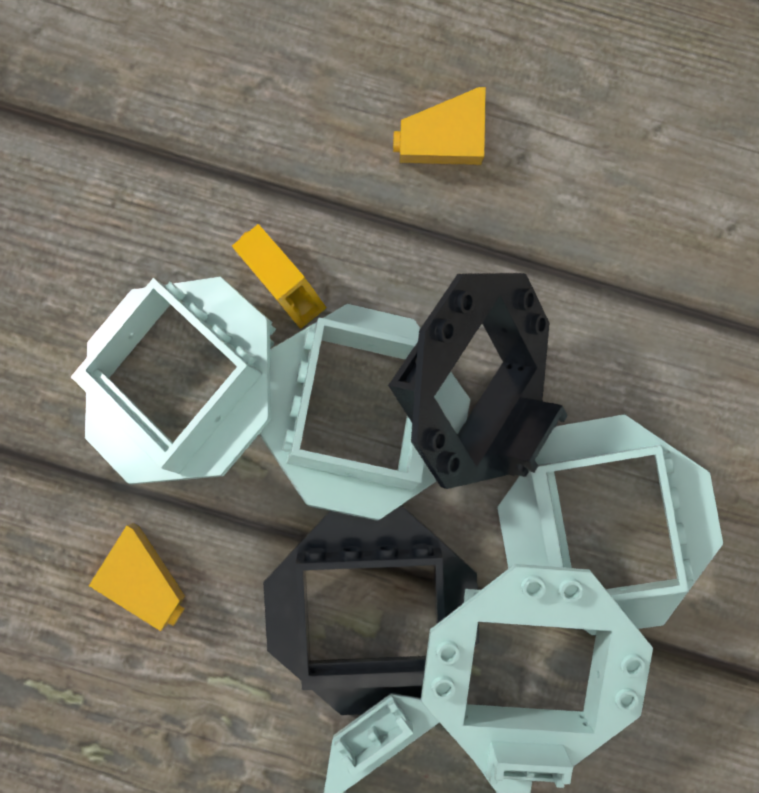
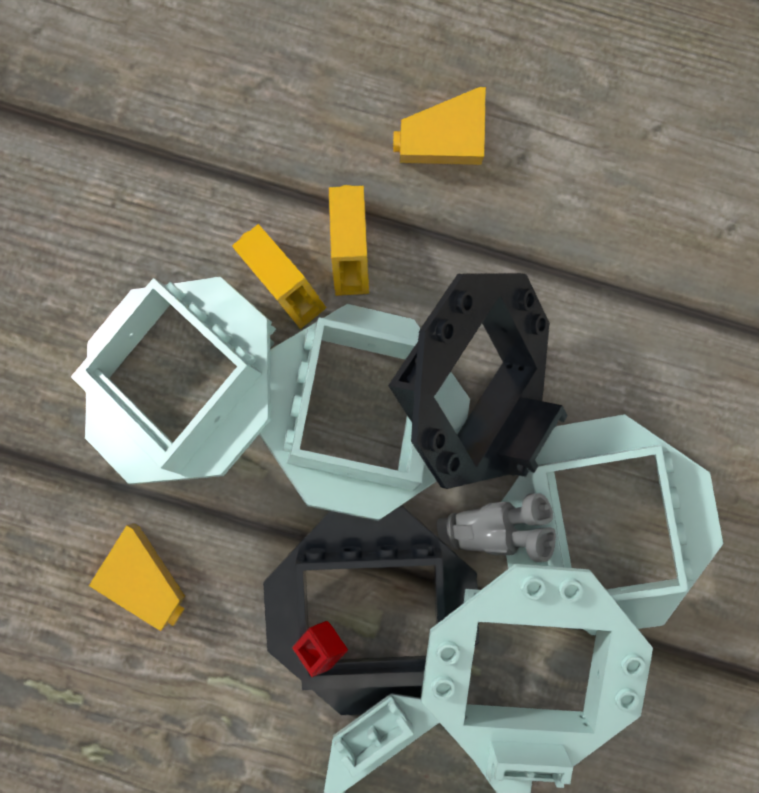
(319, 648): none -> red slope
(348, 240): none -> yellow slope
(493, 529): none -> light grey piece

